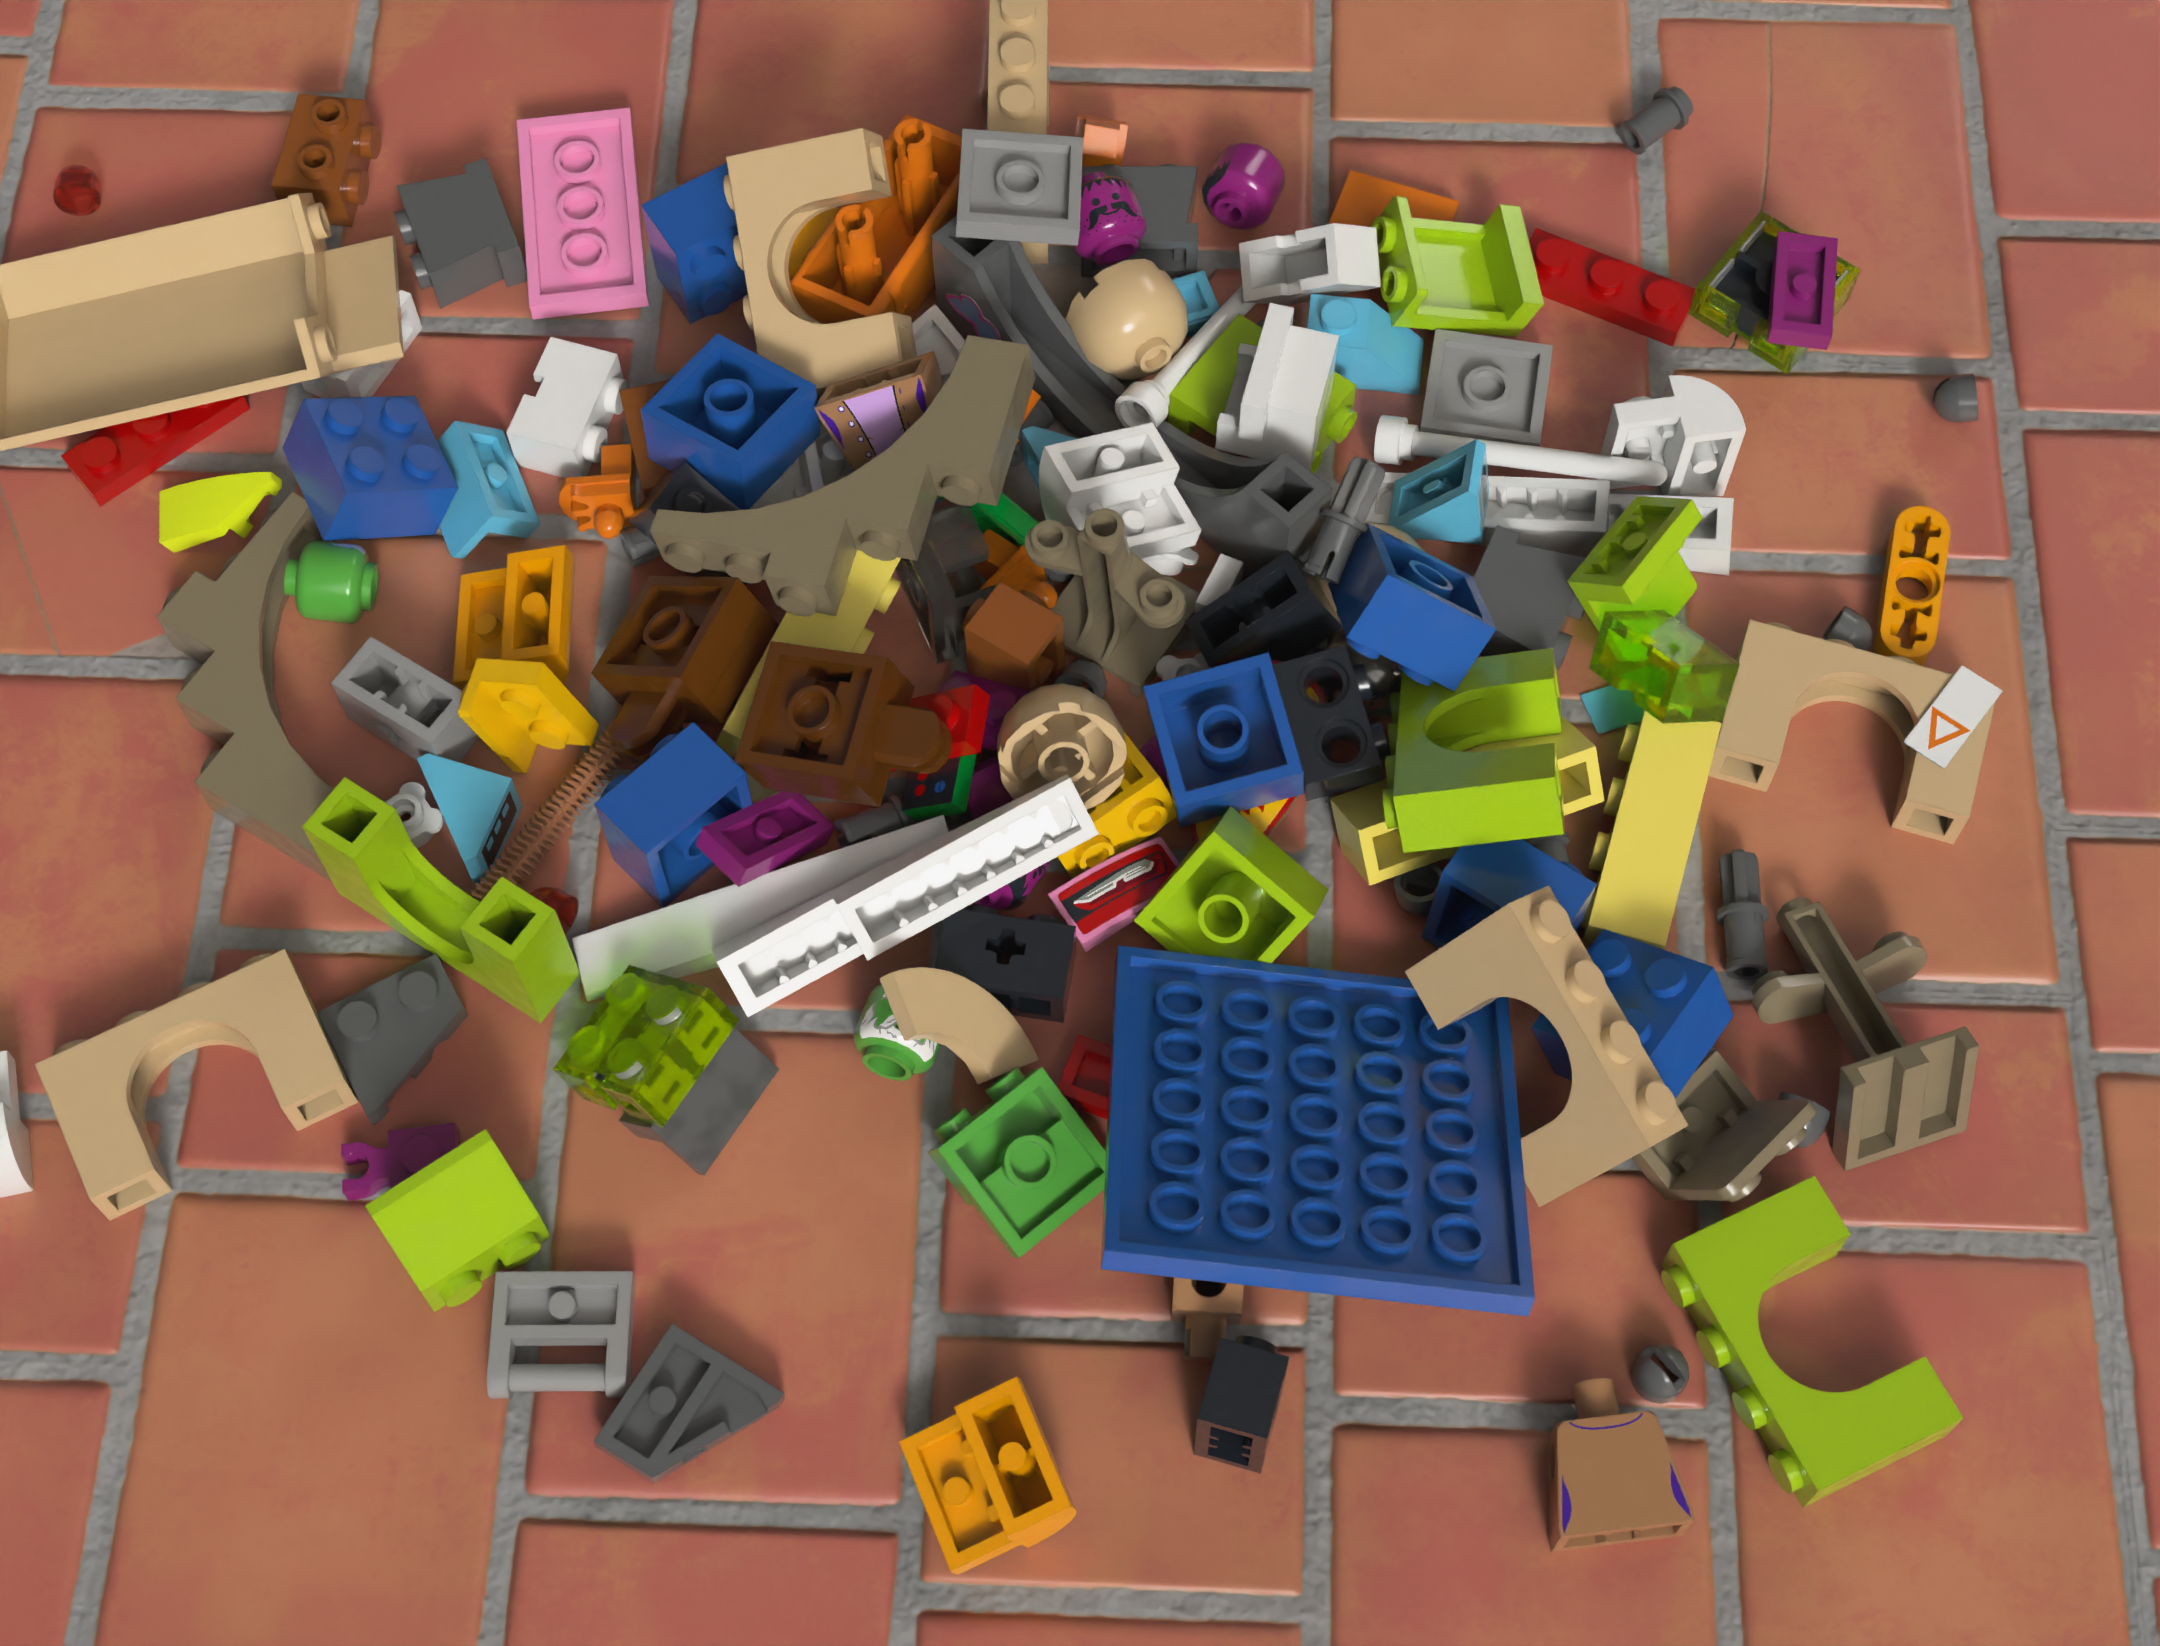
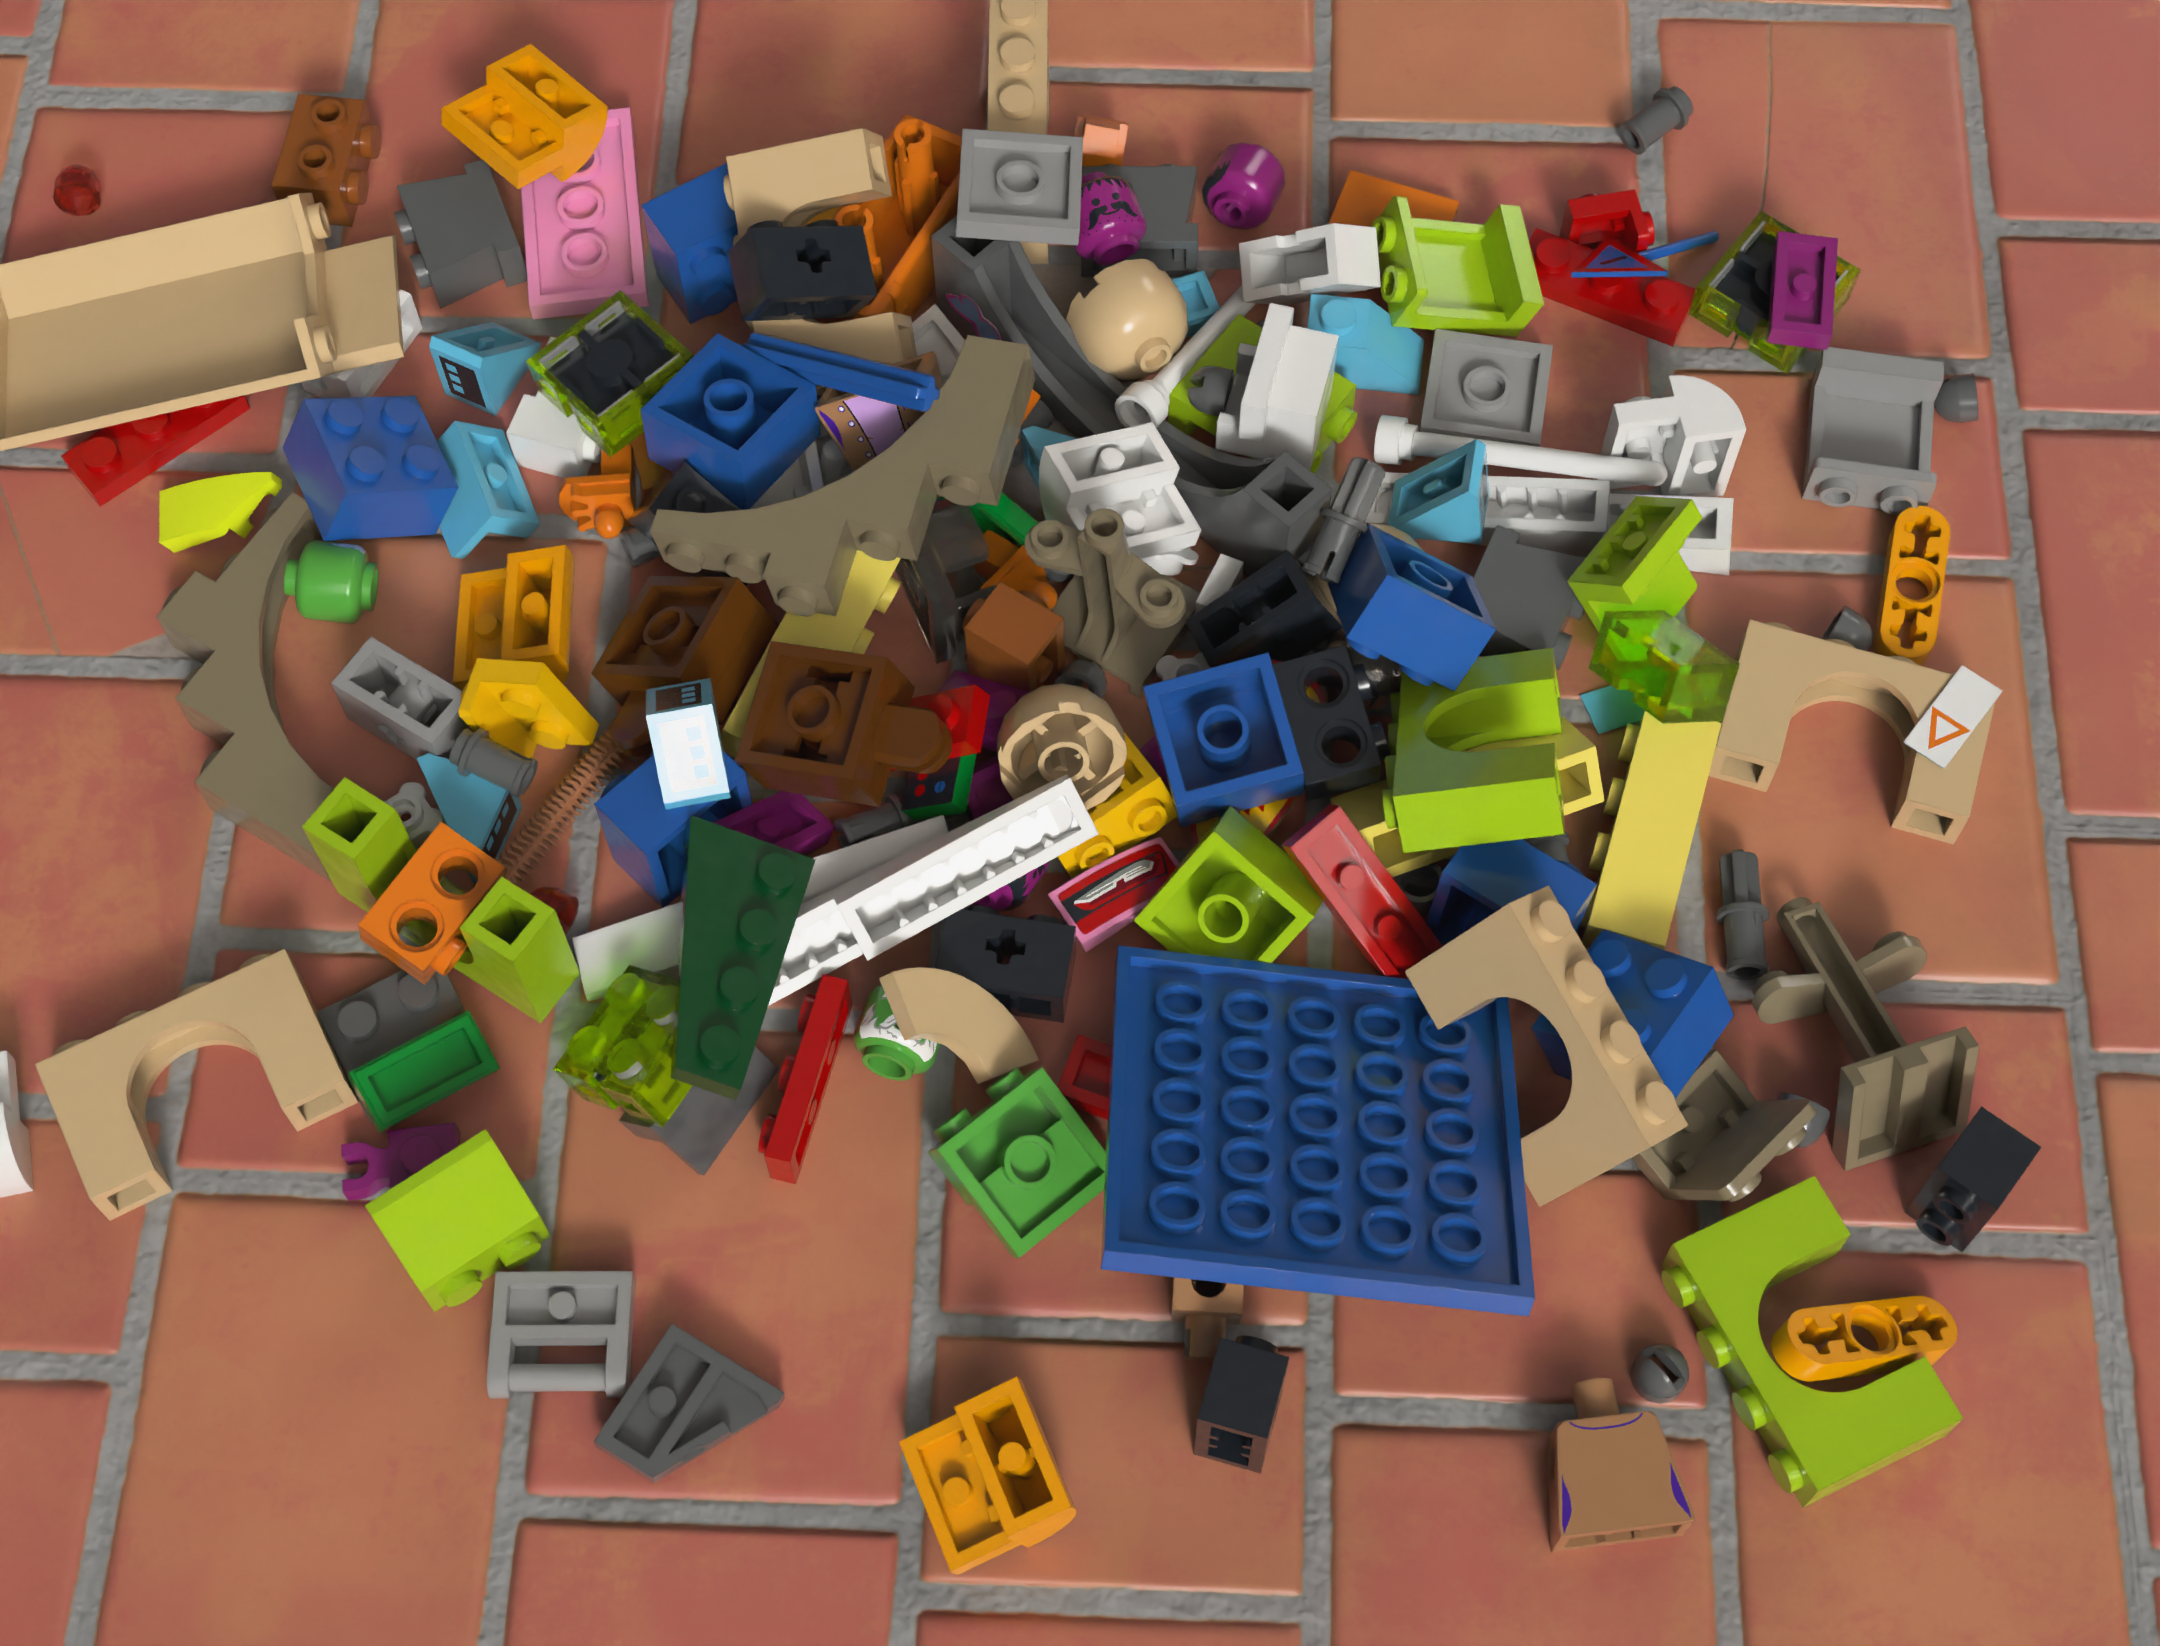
(419, 896): none -> orange brick
(423, 1071): none -> green tile
(482, 363): none -> medium azure slope
(493, 762): none -> dark grey pin
(528, 119): none -> light orange brick
(608, 370): none -> piece
(687, 743): none -> slope
(732, 943): none -> dark green wing
(802, 271): none -> black brick
(806, 1078): none -> red plate
(848, 372): none -> blue axle
(1213, 389): none -> dark grey hinge
(1361, 893): none -> red plate
(1611, 215): none -> red bracket
(1617, 260): none -> blue piece
(1844, 1355): none -> light orange beam
(1871, 430): none -> light grey panel
(1972, 1181): none -> black brick

